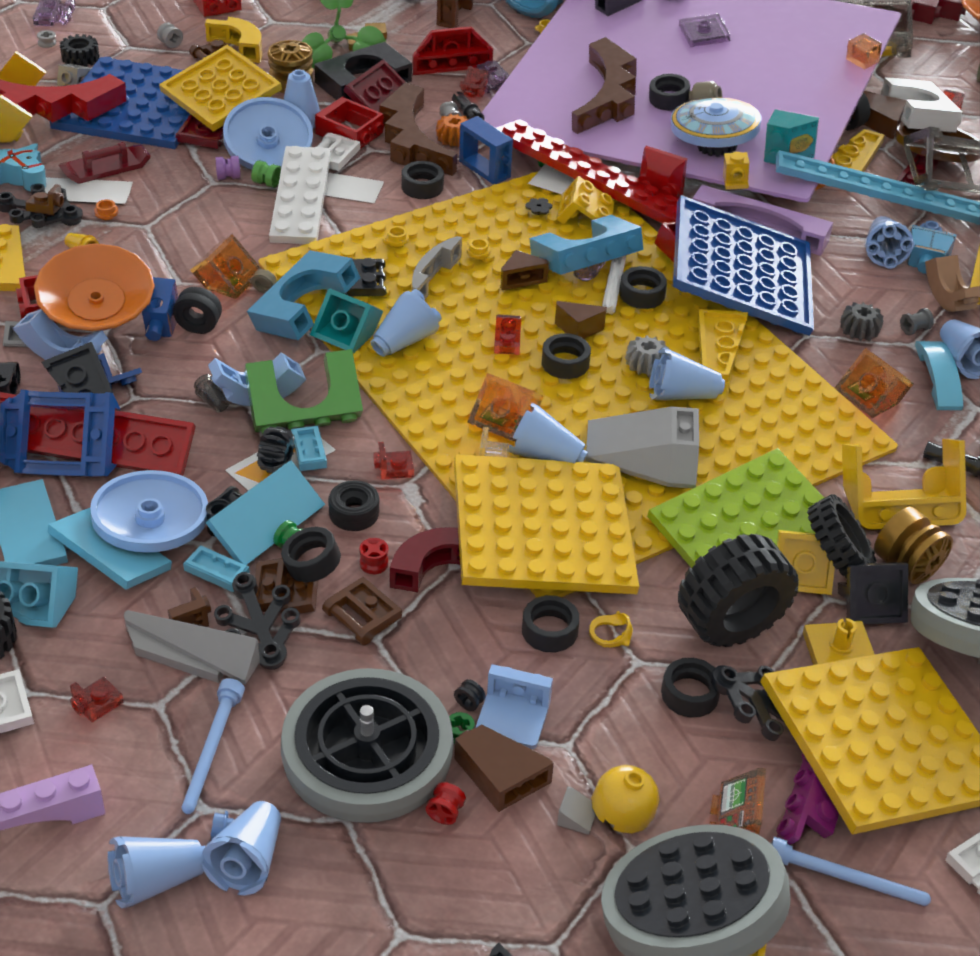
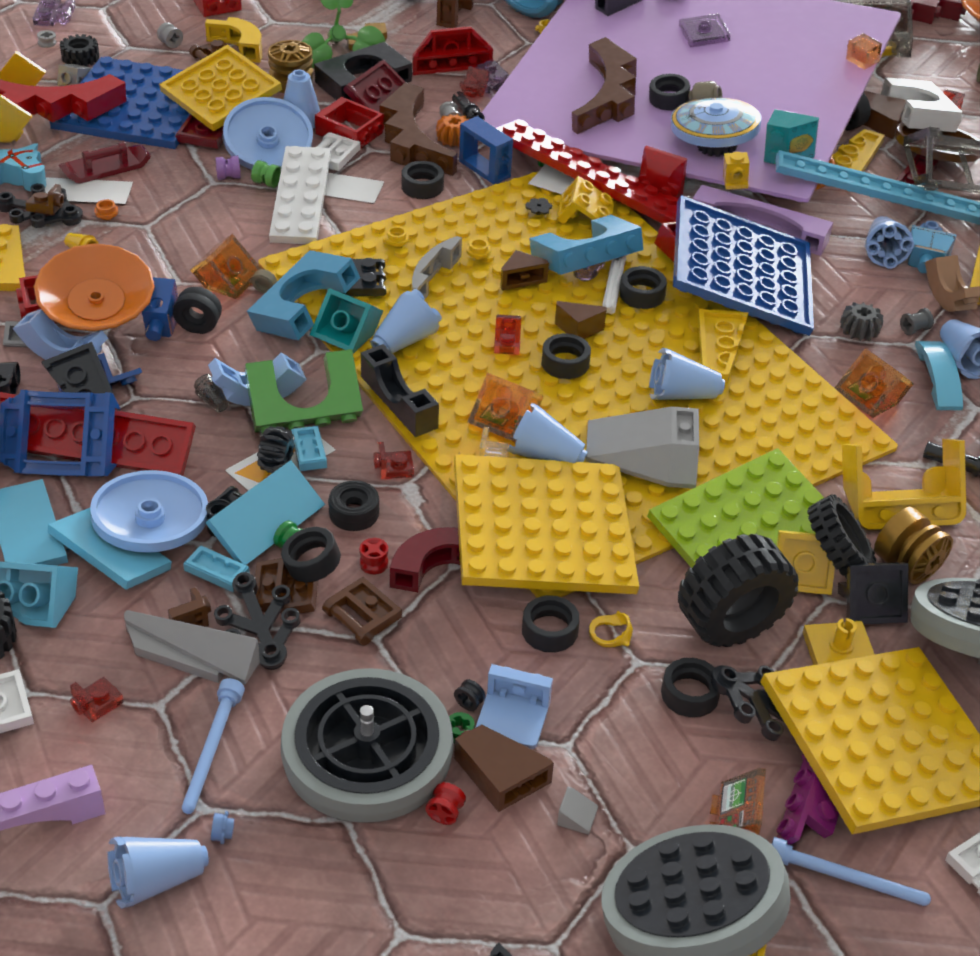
(244, 850): light blue cone -> none
(414, 409): none -> black arch
(626, 798): yellow cylinder -> none
(642, 353): light grey gear -> none

